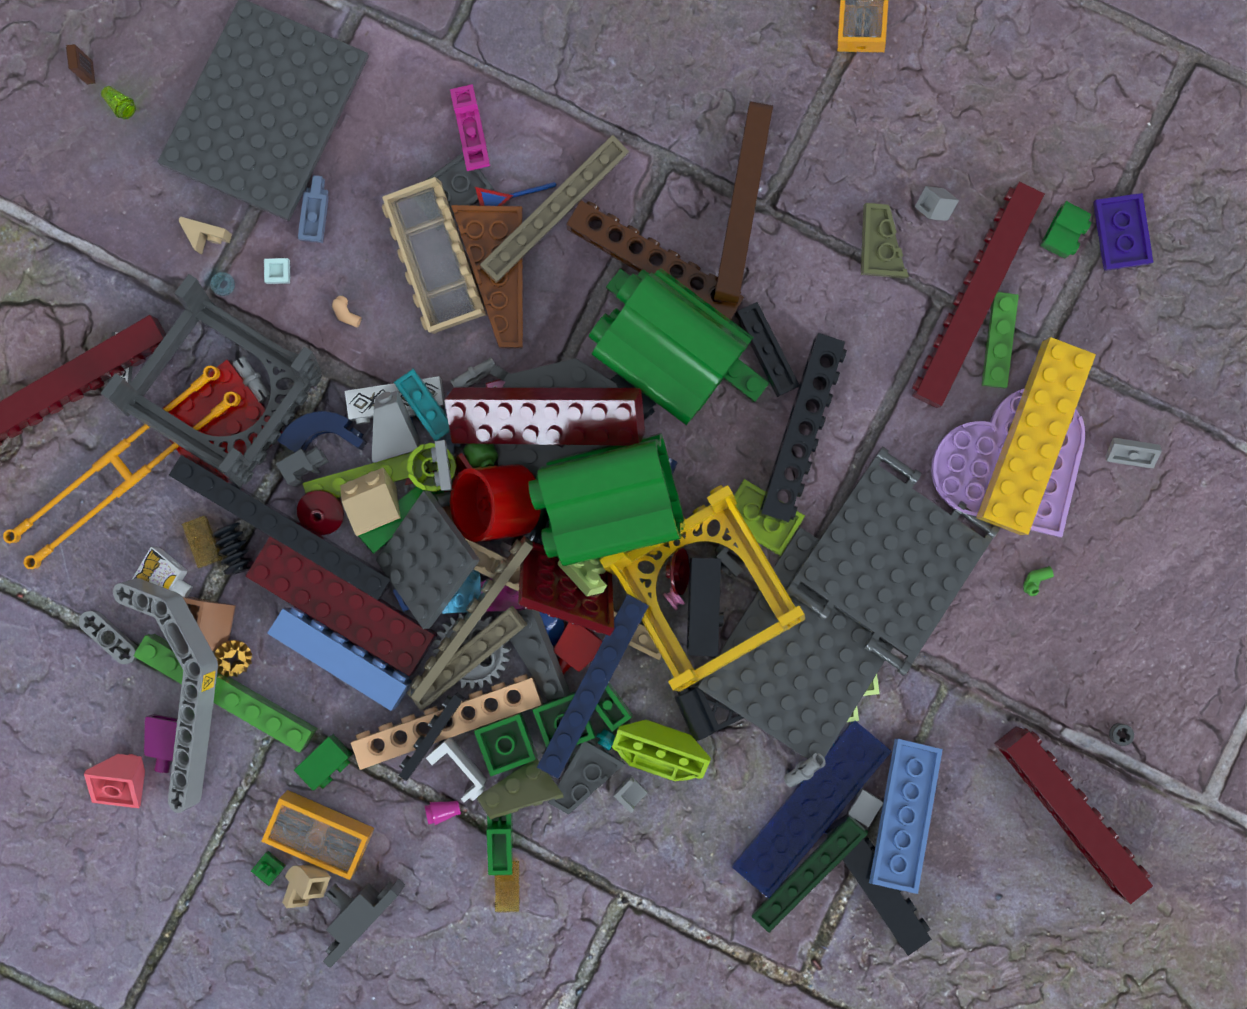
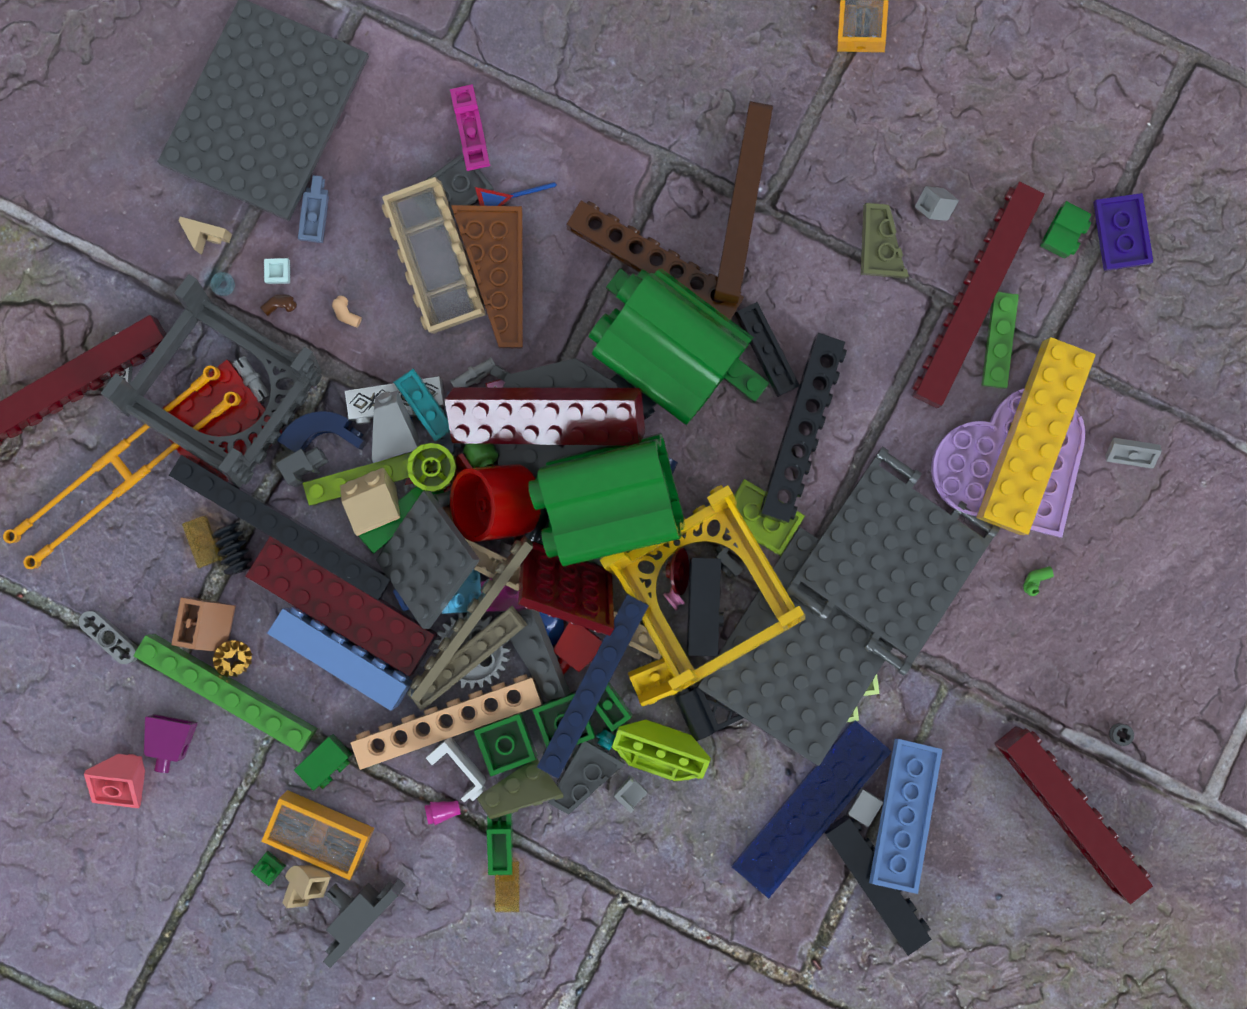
(80, 64): reddish brown tile -> none
(119, 103): clear neon green cone -> none
(163, 571): white torso -> none
(197, 686): light grey beam -> none
(279, 301): none -> reddish brown arm
(326, 505): dark red dish -> none
(423, 743): black plate -> none
(440, 455): light grey plate -> none
(554, 209): dark tan plate -> none
(586, 576): yellowish green plate -> none
(652, 682): none -> yellow bracket
(804, 770): light grey pin -> none
(810, 873): dark green tile -> none

